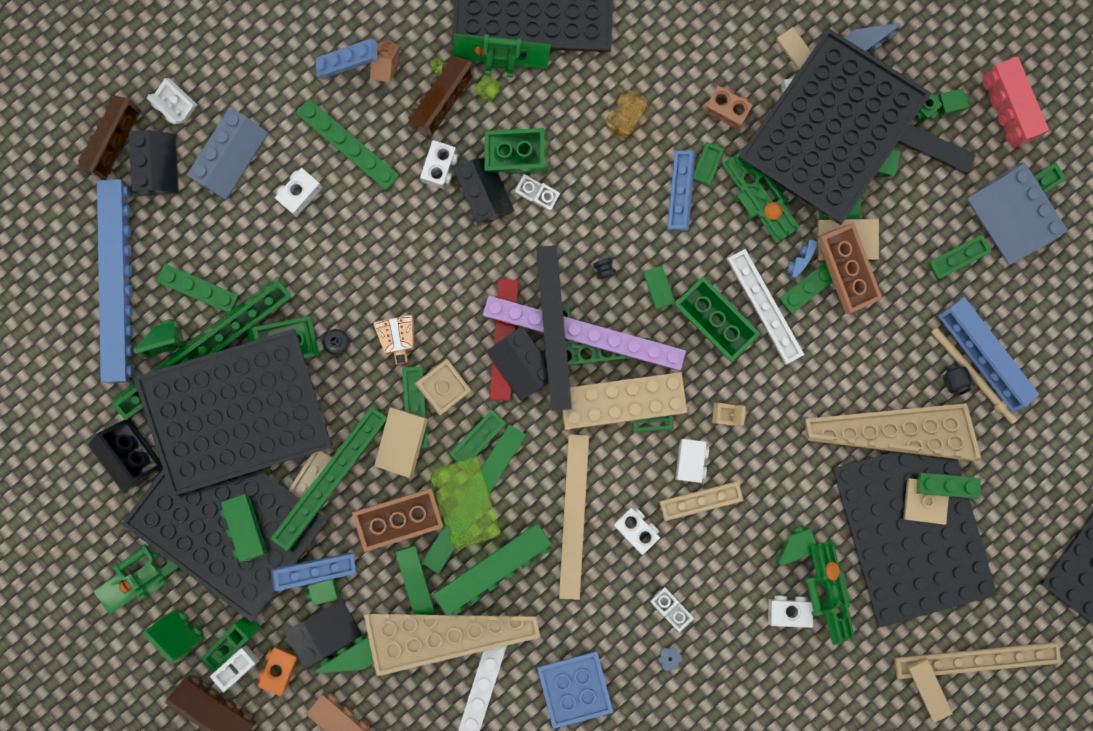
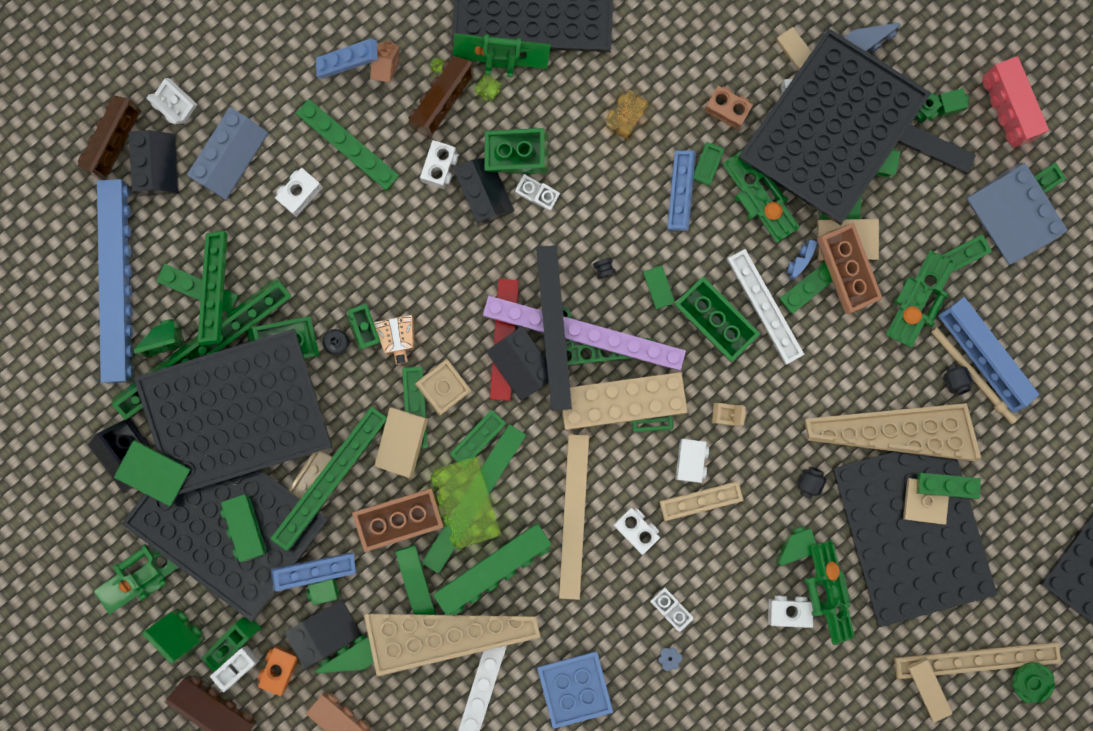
(152, 473): none -> green tile
(212, 288): none -> green plate
(362, 327): none -> green brick
(811, 482): none -> black head
(914, 296): none -> green piece
(1033, 682): none -> green tile

